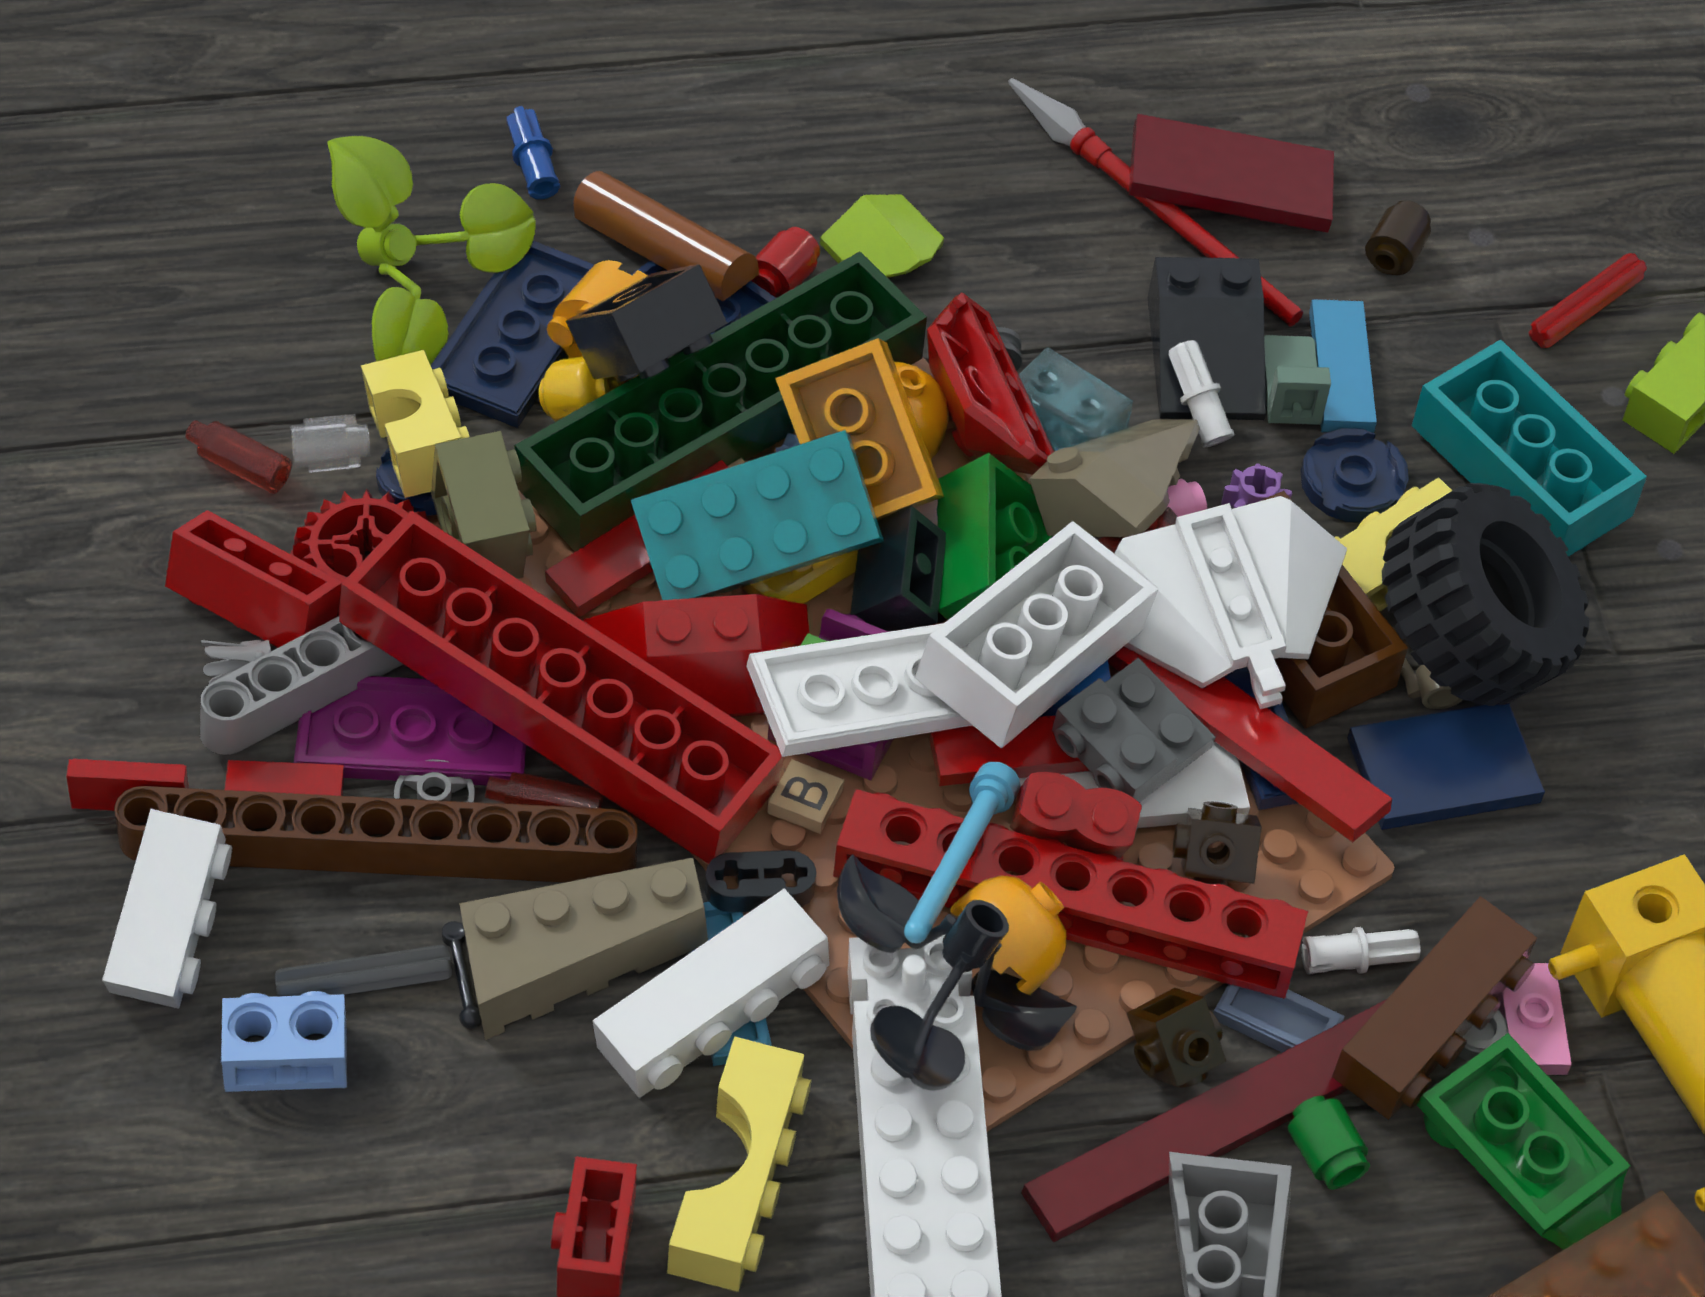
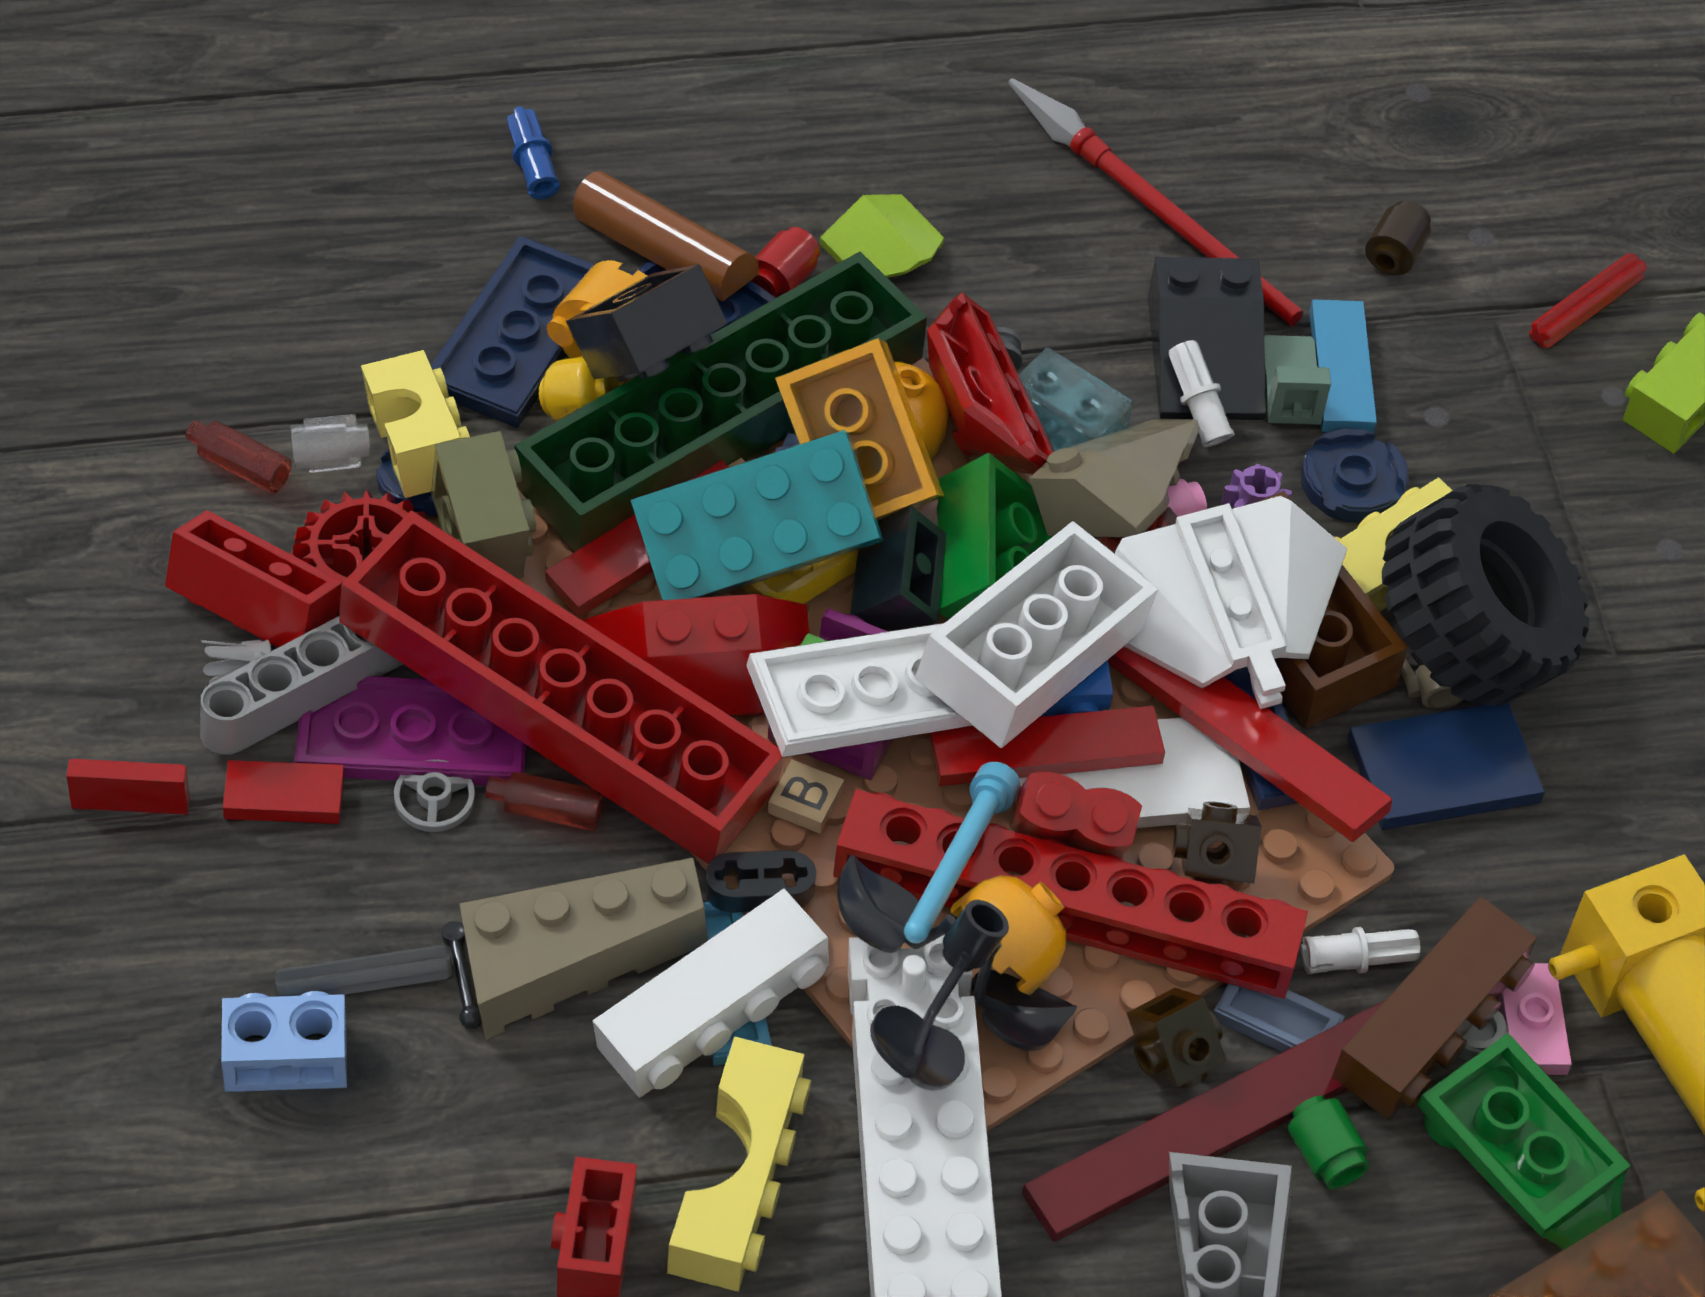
(167, 909): white brick -> none
(367, 185): lime plant -> none
(406, 831): reddish brown beam -> none
(1131, 731): dark grey plate -> none
(1232, 173): dark red tile -> none
(1518, 433): teal brick -> none

